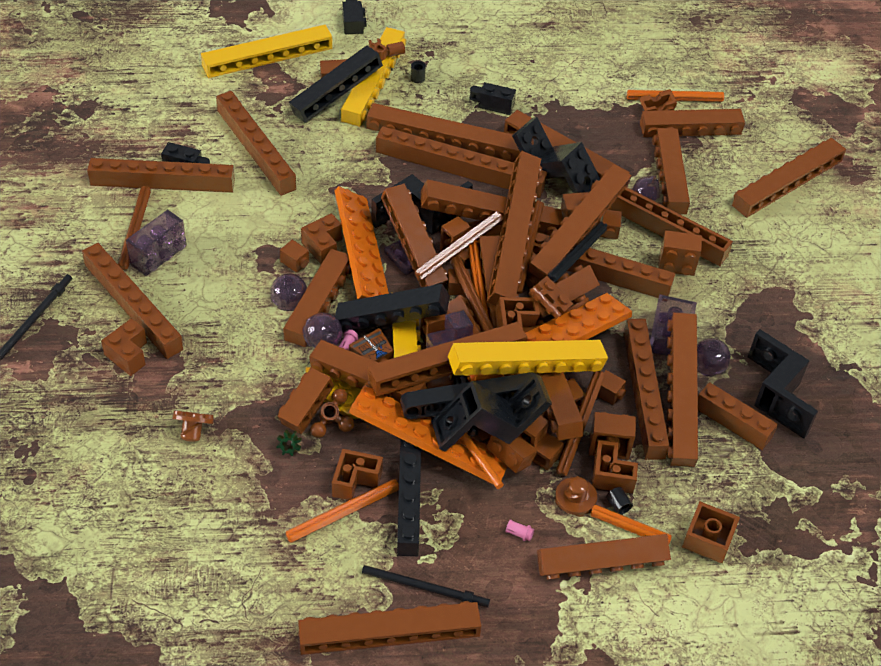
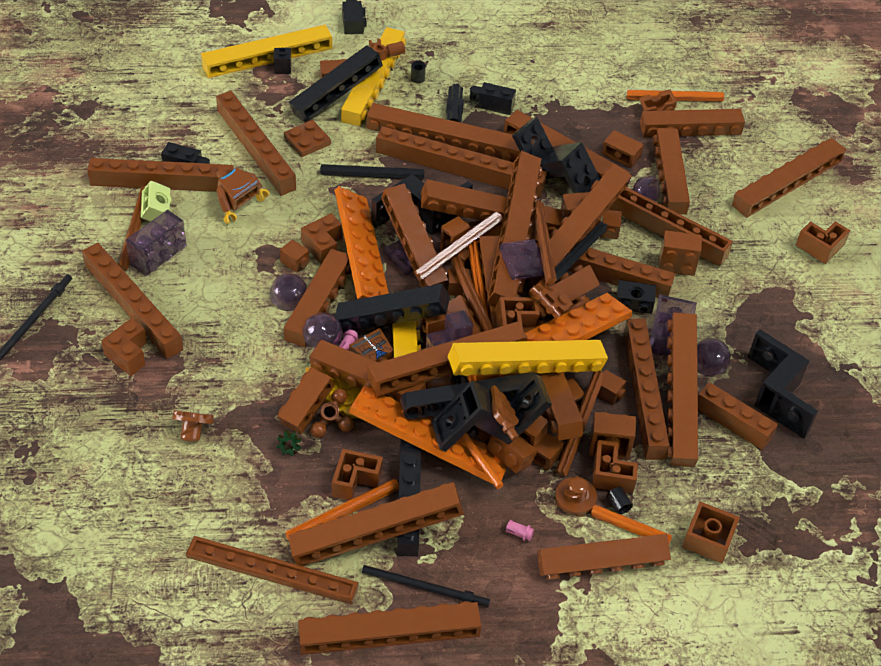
(155, 200): none -> yellowish green brick
(237, 189): none -> dark orange torso
(272, 569): none -> dark orange tile
(282, 60): none -> black brick
(307, 138): none -> dark orange plate
(370, 171): none -> black axle
(376, 524): none -> dark orange brick
(455, 103): none -> black piece
(504, 413): none -> dark orange animal
(522, 259): none -> clear purple plate
(545, 246): none -> dark orange axle
(622, 149): none -> dark orange brick
(636, 296): none -> black brick
(822, 243): none -> dark orange brick

